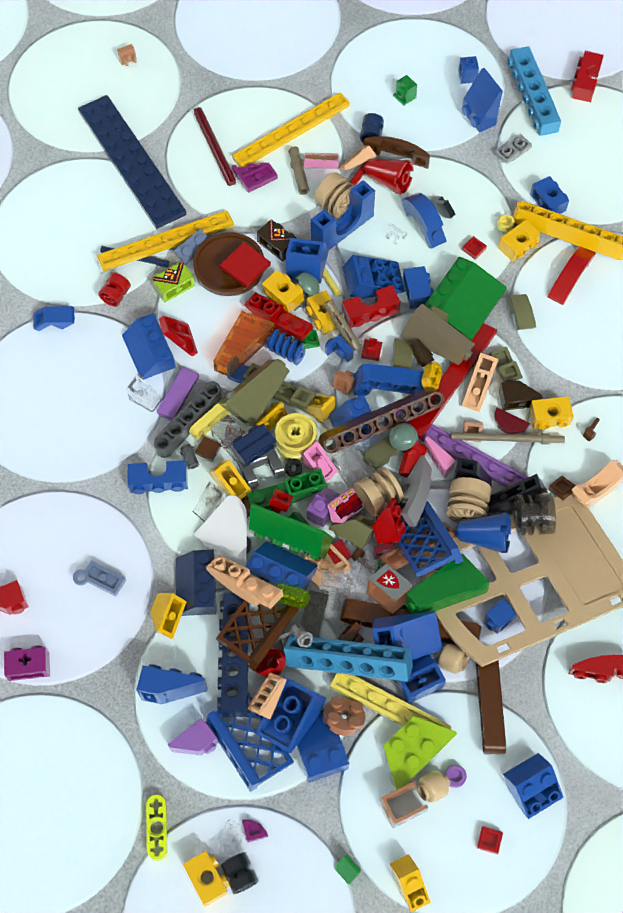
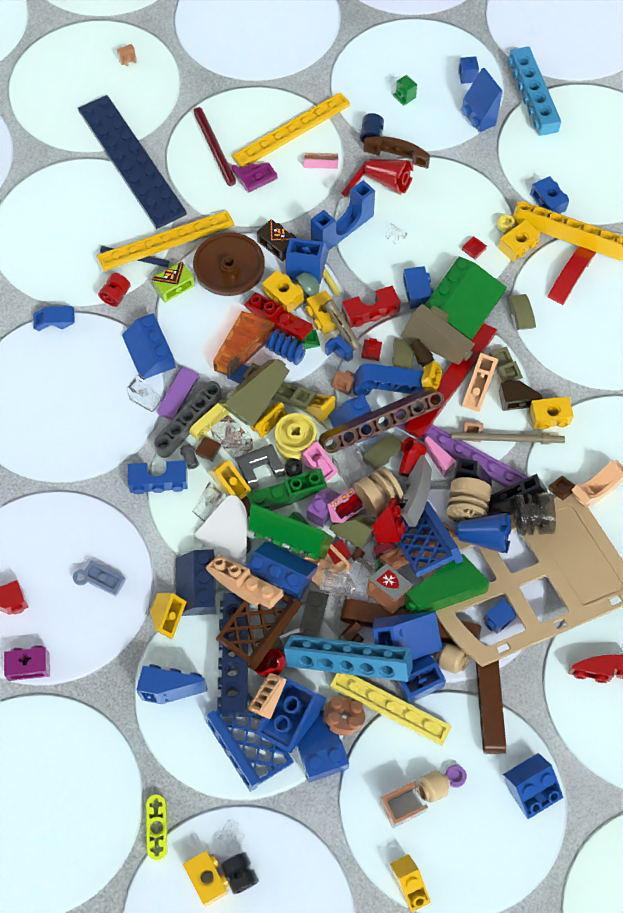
(179, 334): red wing -> none
(187, 250): sand blue hinge -> none
(195, 740): medium lavender slope -> none
(245, 265): red tile -> none
(253, 444): dark blue brick -> none
(253, 830): magenta tile -> none
(280, 501): red tile -> none
(294, 596): clear neon green beam -> none
(297, 165): dark tan pin -> none
(303, 637): light grey pin -> none
(334, 194): tan wheel -> none
(347, 869): green slope -> none
(363, 155): light nougat slope -> none
(369, 274): blue slope -> none
(403, 436): sand green hair -> none
(414, 748): lime wing -> none
(427, 216): blue arch -> none
(443, 207): black slope -> none
(489, 840): red tile -> none
(509, 423): dark red tile -> none
(510, 151): light grey slope -> none
(589, 434): reddish brown hand -> none
(590, 67): red arch -> none

